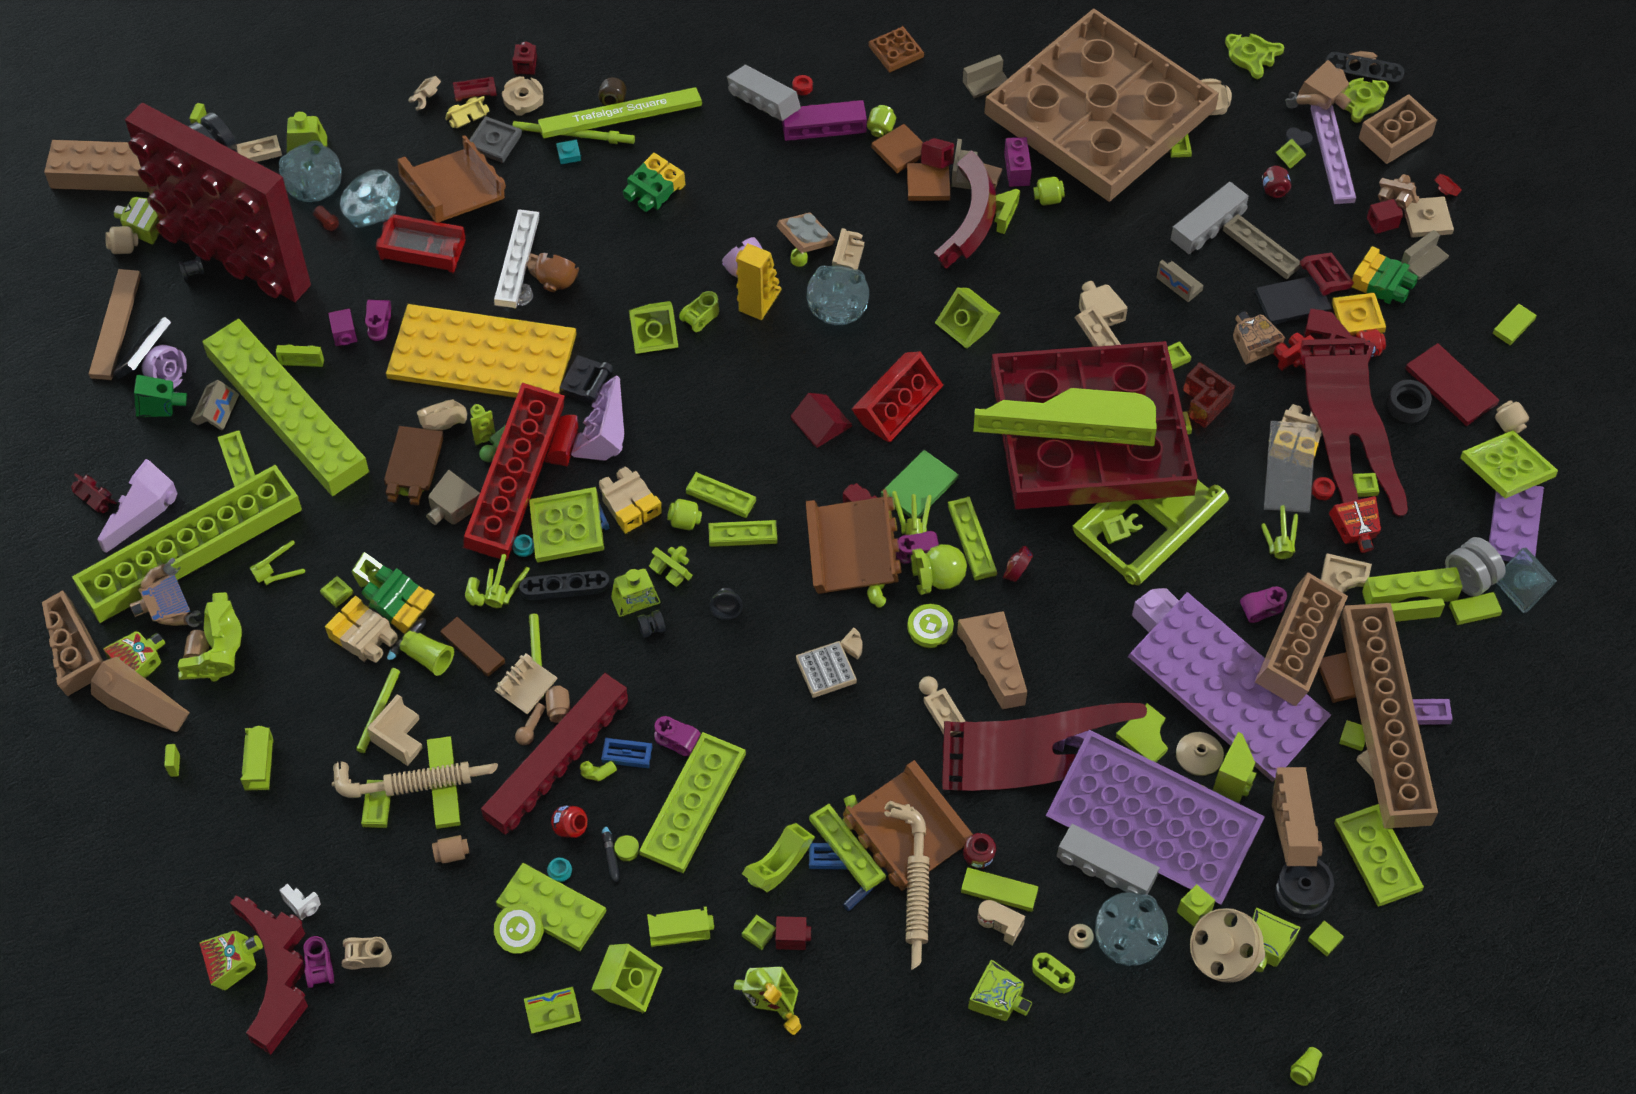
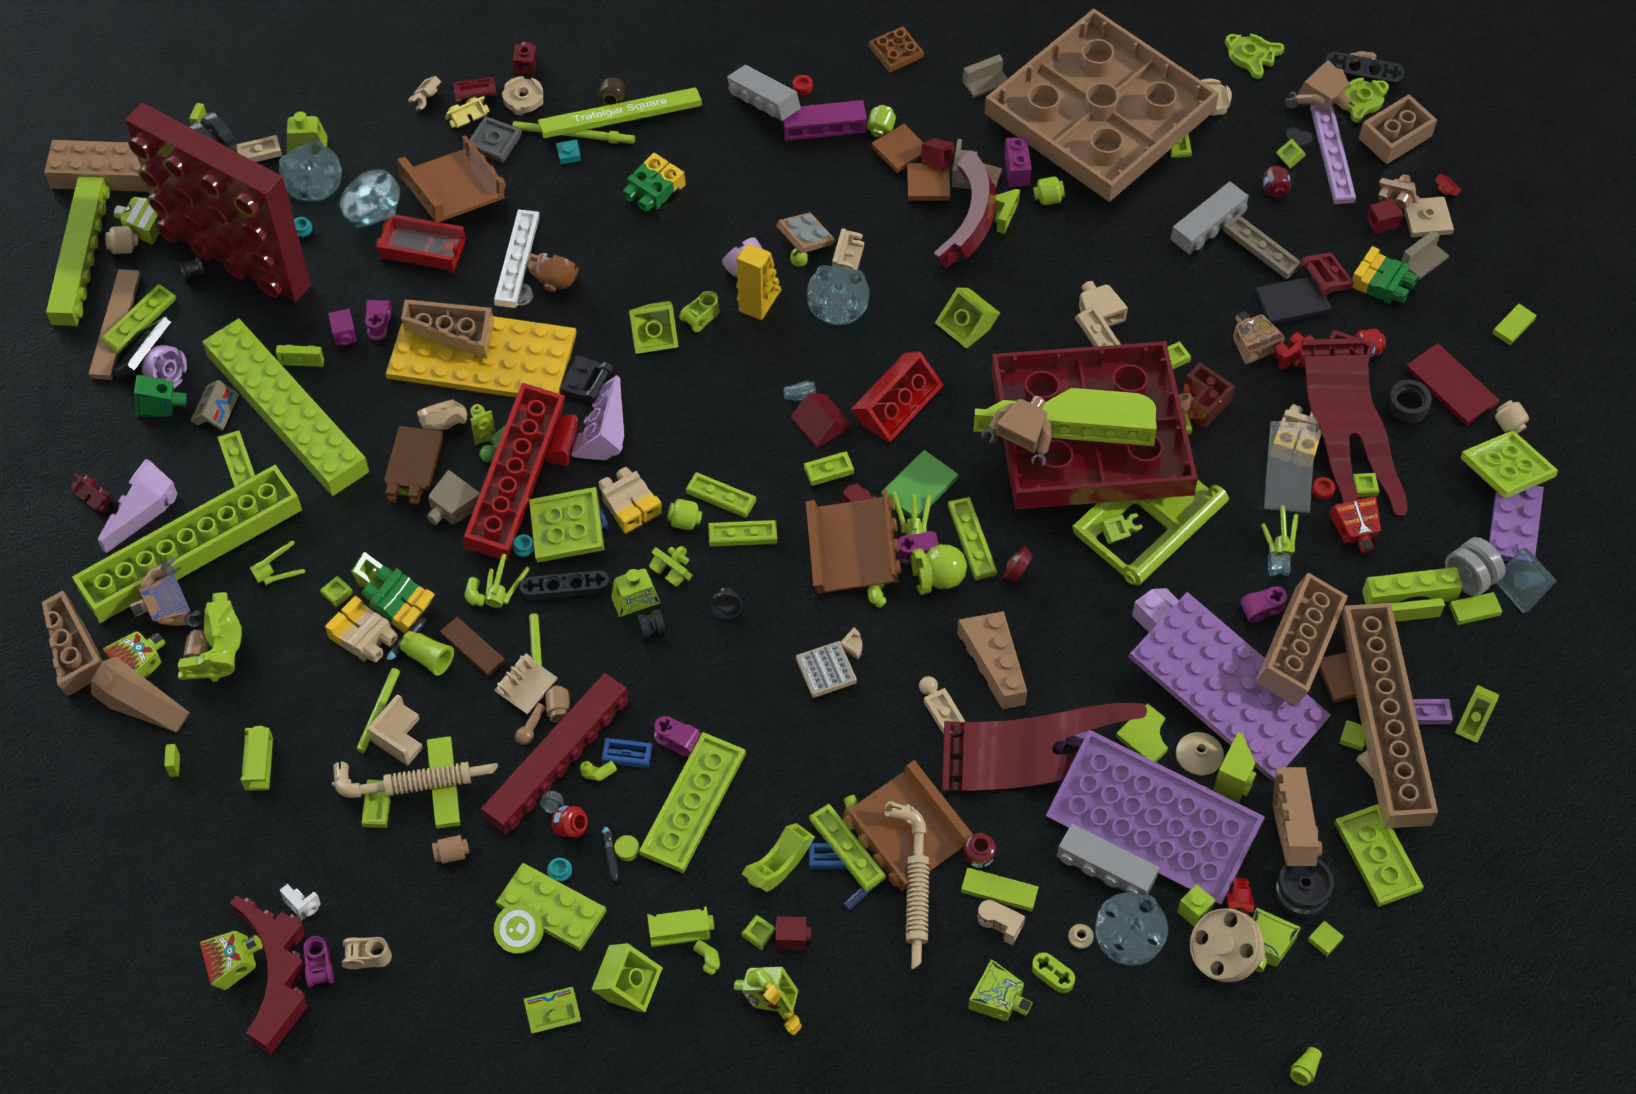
(77, 251): none -> lime brick
(138, 318): none -> lime tile
(303, 226): none -> teal plate
(329, 221): clear red pin -> none
(450, 324): none -> medium nougat wedge
(551, 801): none -> clear light blue plate
(710, 955): none -> lime arm
(799, 390): none -> clear light blue cone
(829, 468): none -> lime plate
(930, 625): lime tile -> none
(1023, 425): none -> medium nougat torso
(1178, 280): dark tan panel -> none
(1185, 400): none -> tan plate
(1240, 897): none -> red hips
(1279, 564): none -> clear light blue wheel
(1322, 323): dark red slope -> none
(1344, 572): tan tile -> none
(1359, 313): yellow plate -> none
(1477, 713): none -> lime slope

